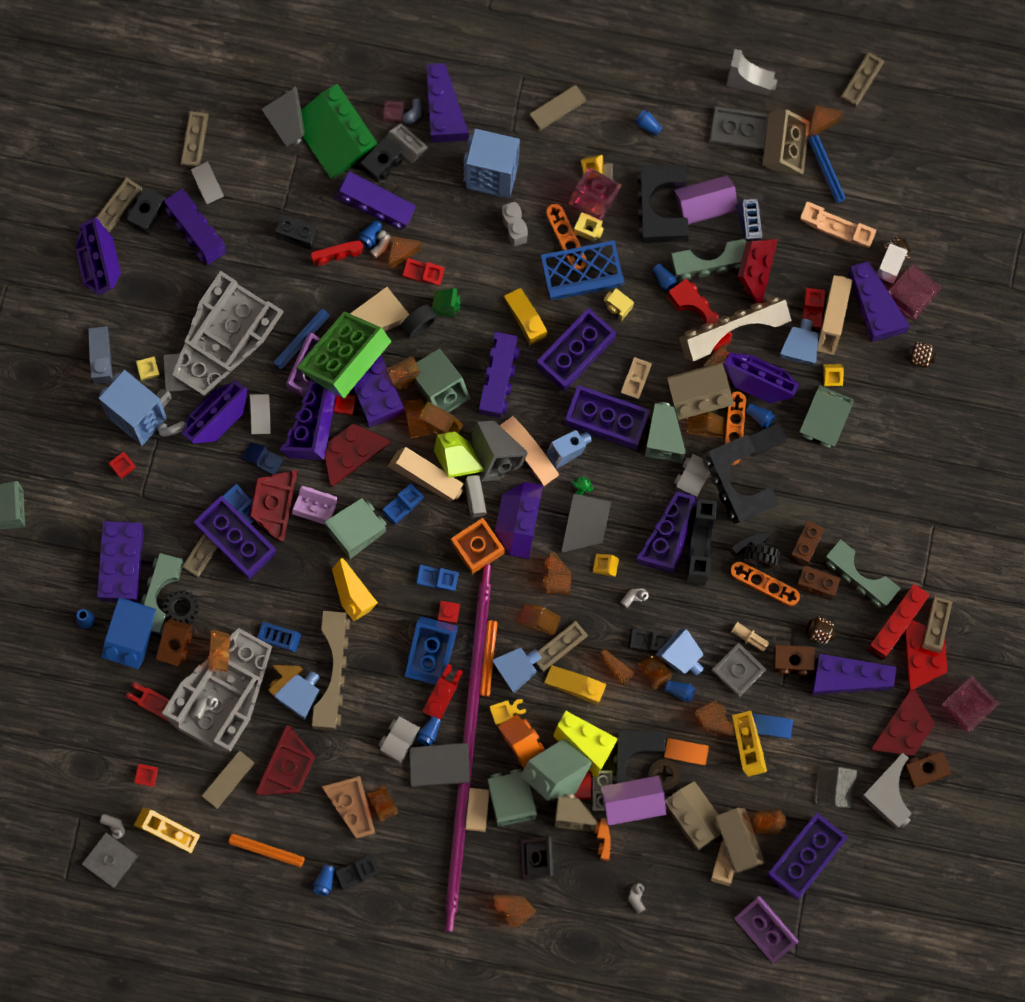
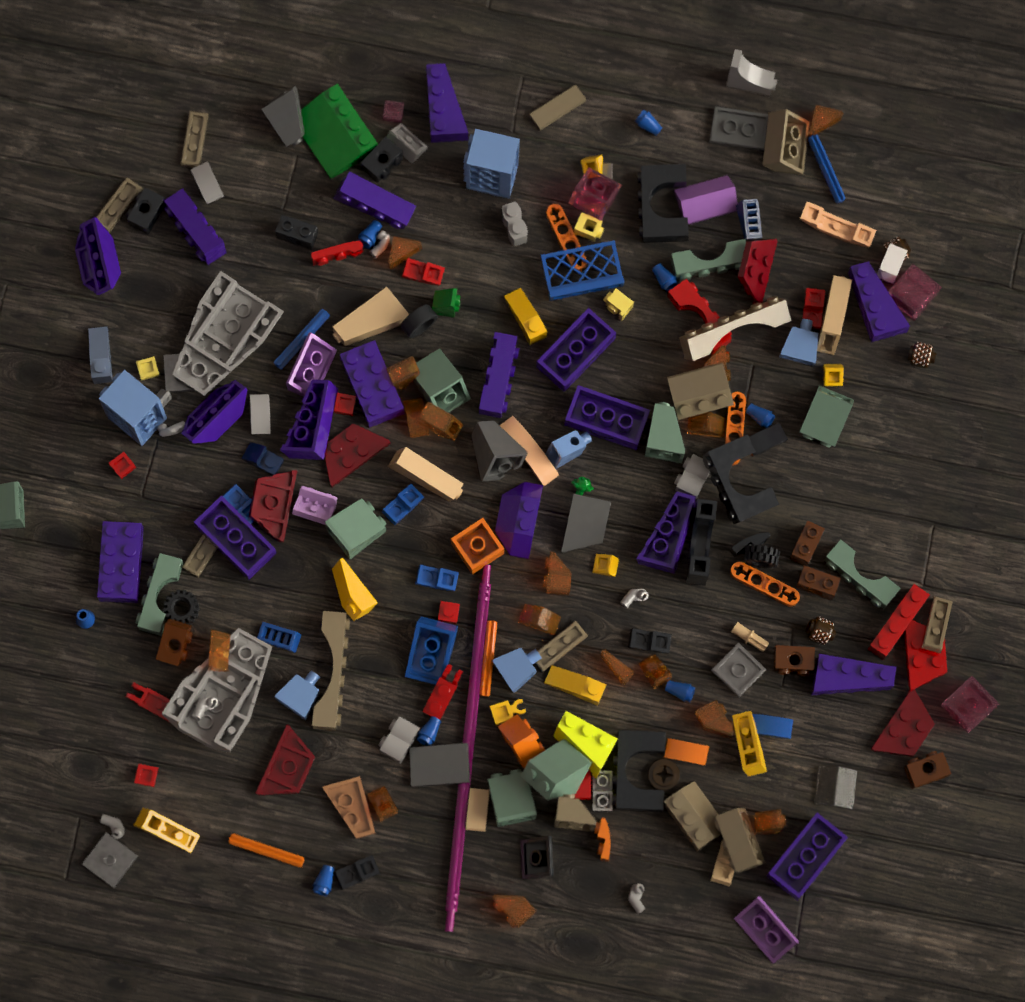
(129, 633): blue slope -> none
(228, 779): dark tan tile -> none
(287, 674): pearl gold slope -> none
(344, 354): bright green slope -> none
(414, 114): sand blue arm -> none
(456, 455): lime slope -> none
(475, 496): light grey brick -> none
(633, 800): medium lavender slope -> none
(636, 378): tan slope -> none
(681, 653): torso -> none
(760, 378): dark purple wedge -> none
(862, 79): dark tan tile -> none
(886, 797): light grey arch -> none

